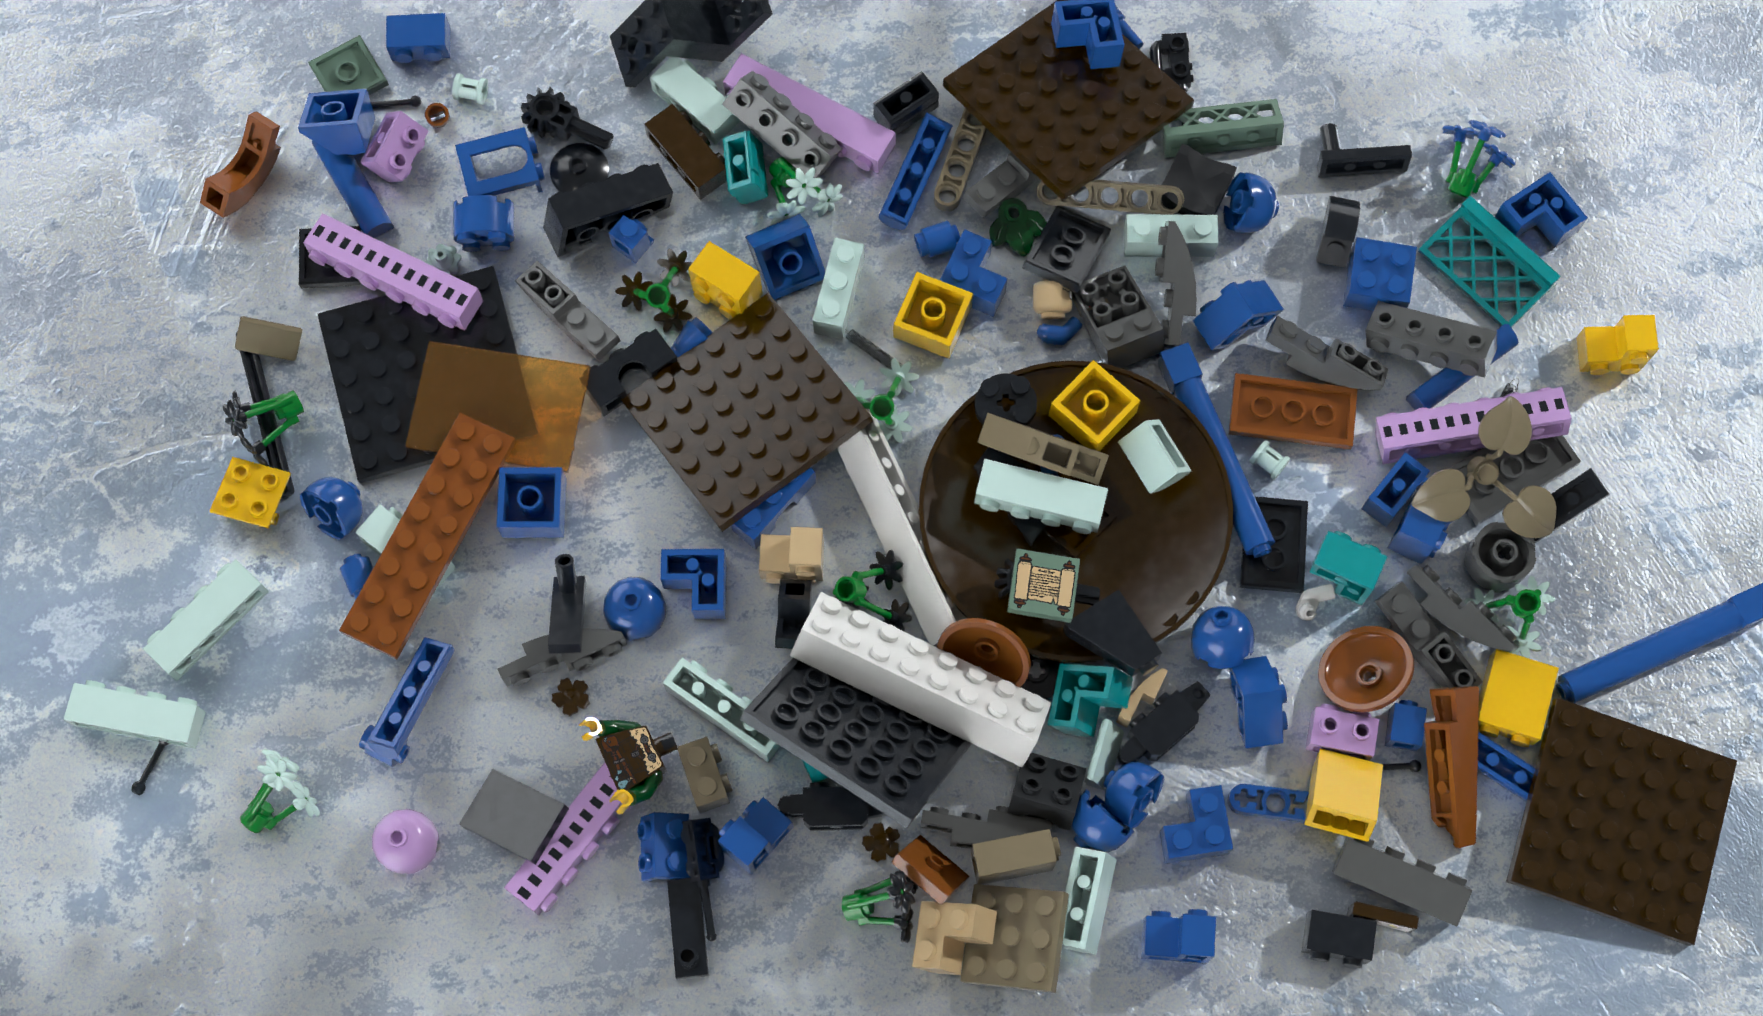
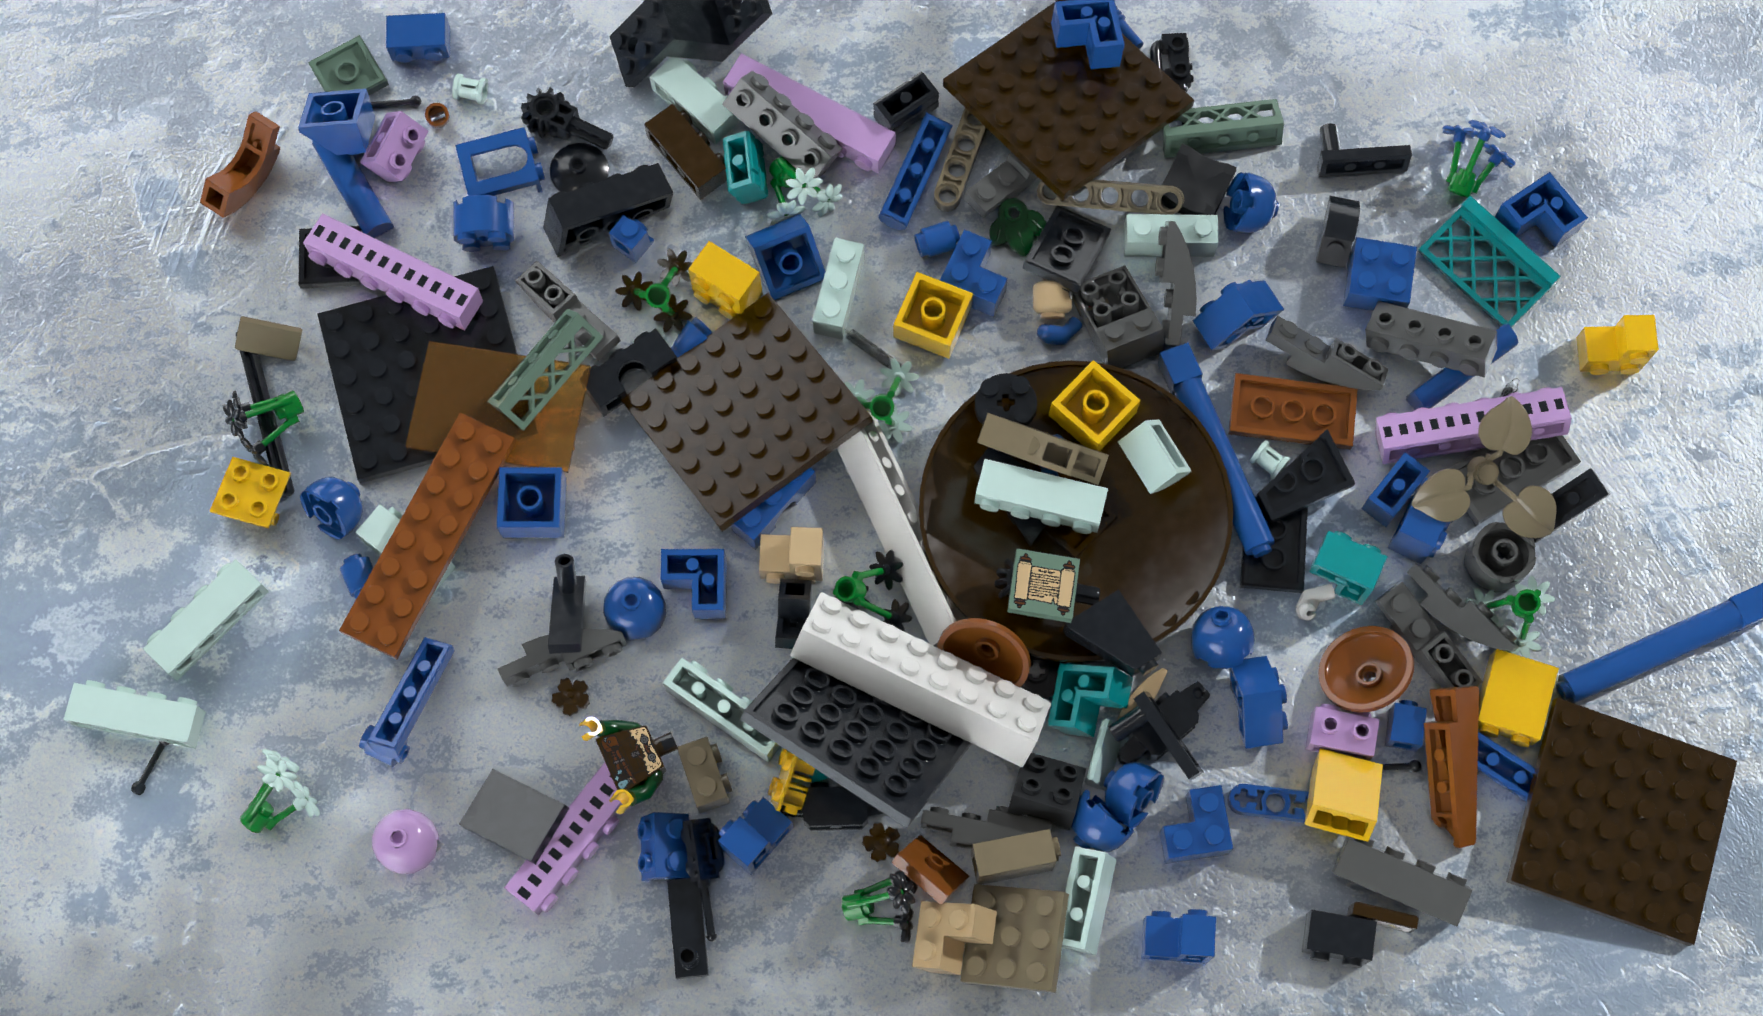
(444, 258): light aqua plant -> none
(537, 361): none -> sand green fence
(779, 787): none -> yellow hinge
(1150, 712): none -> black piece
(1307, 480): none -> black wing

